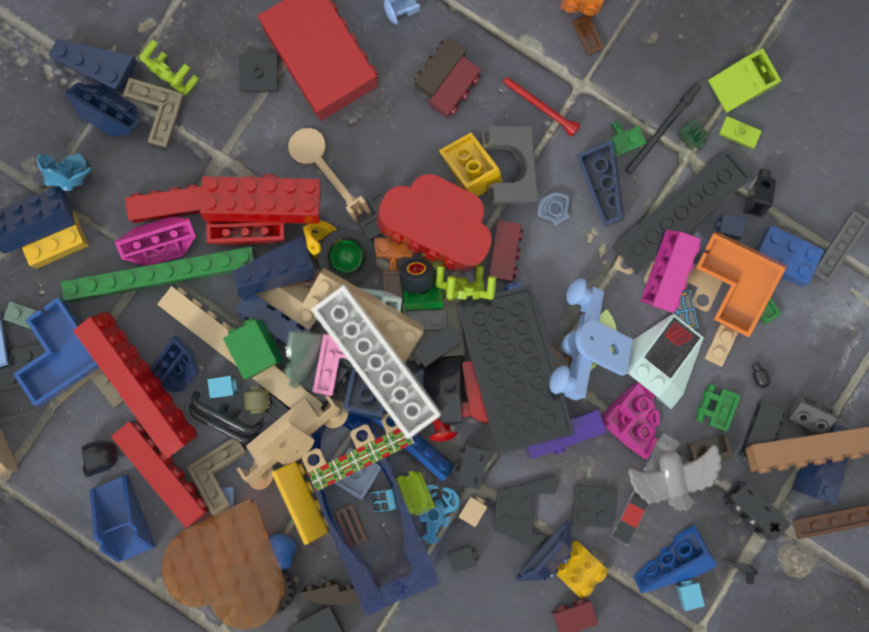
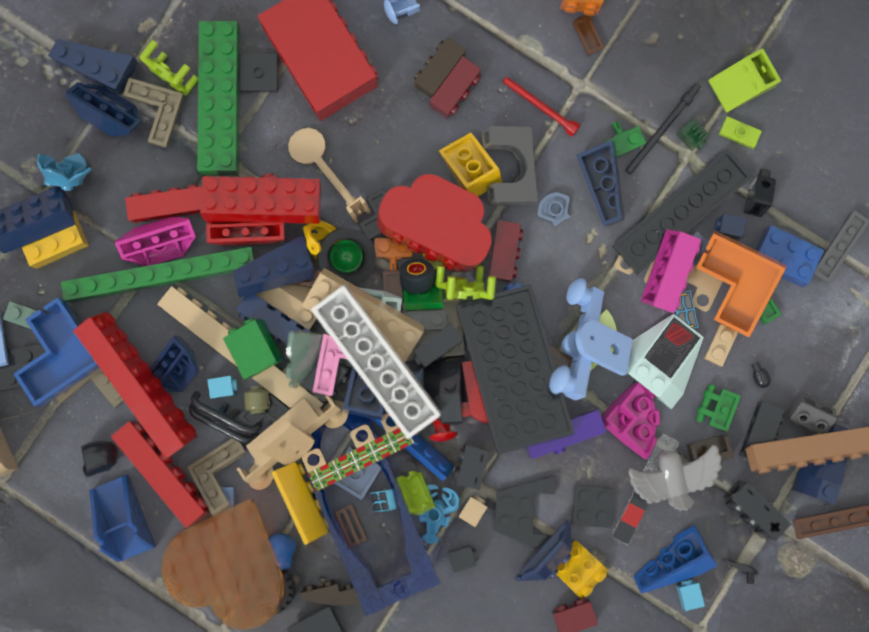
(218, 98): none -> green brick

